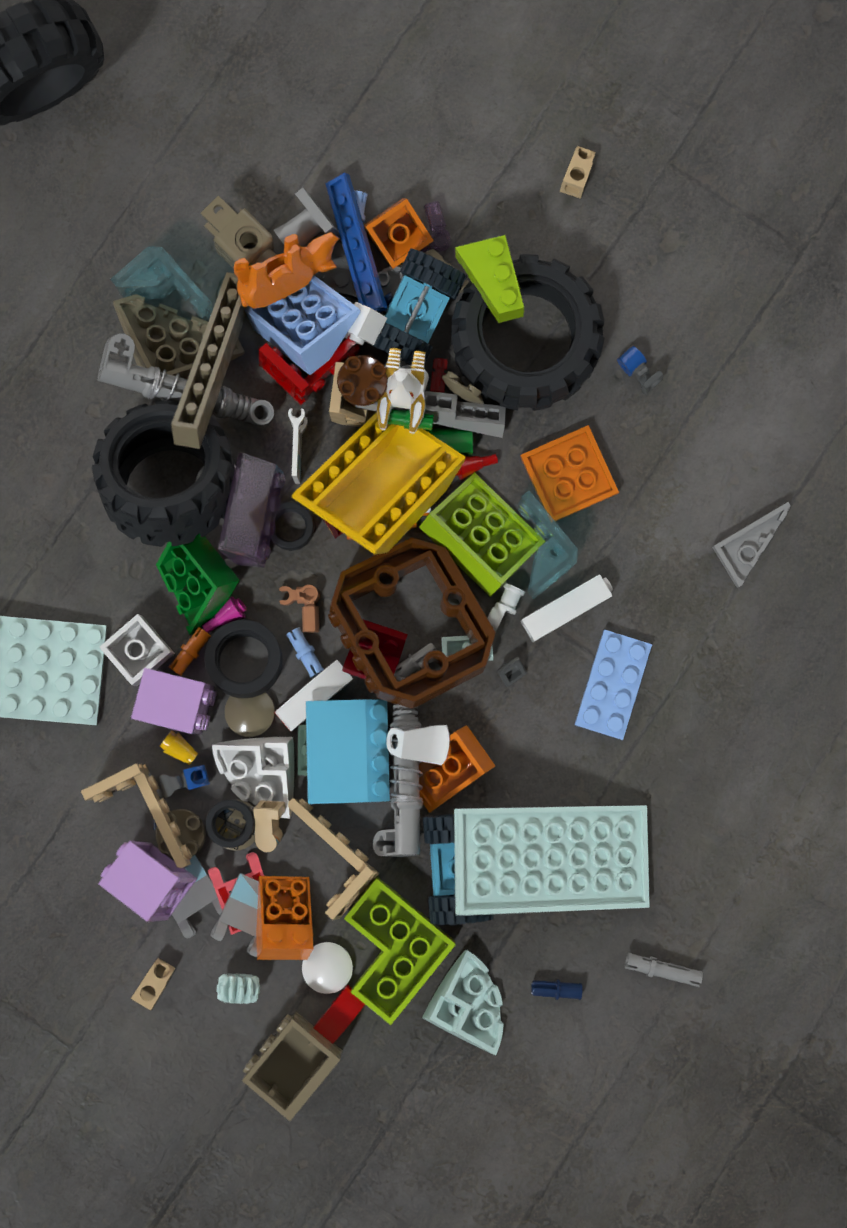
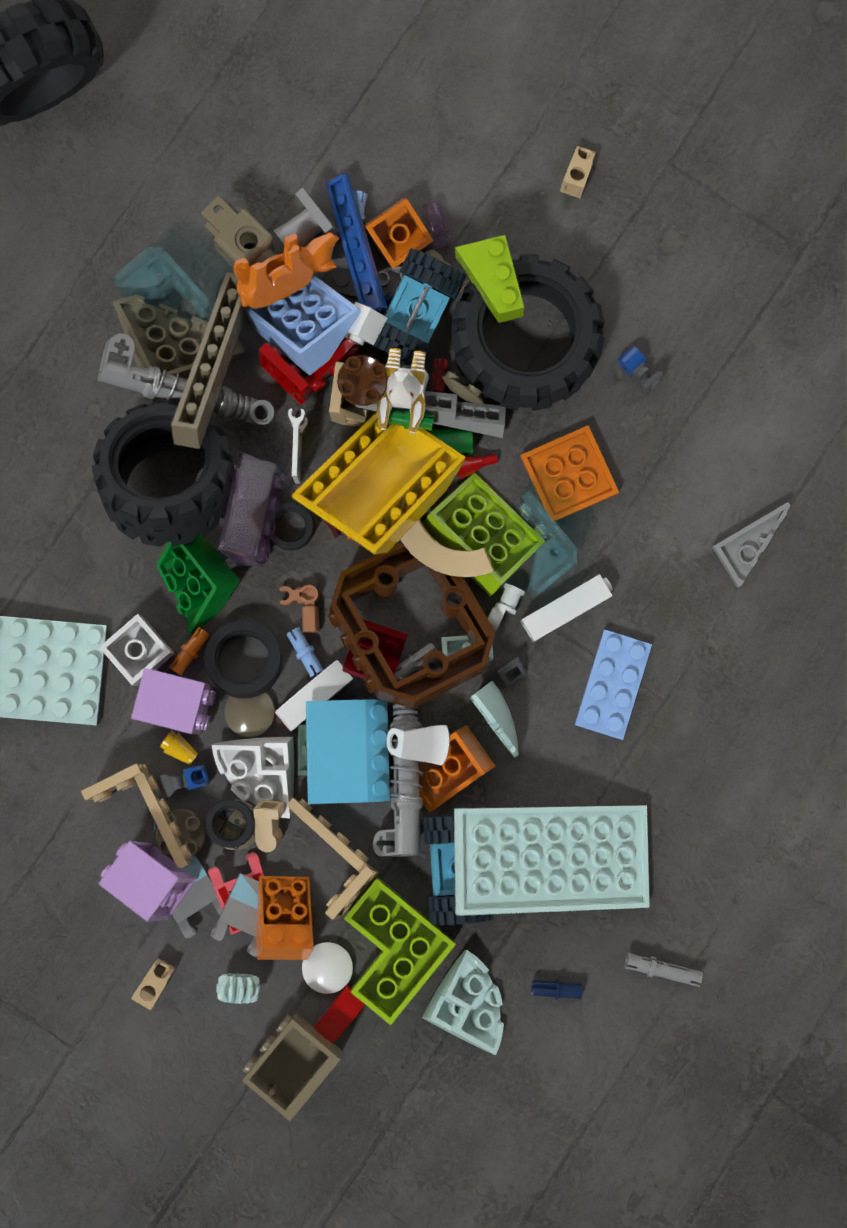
(231, 611): dark pink cone -> none
(444, 559): none -> tan tile
(497, 715): none -> light aqua brick

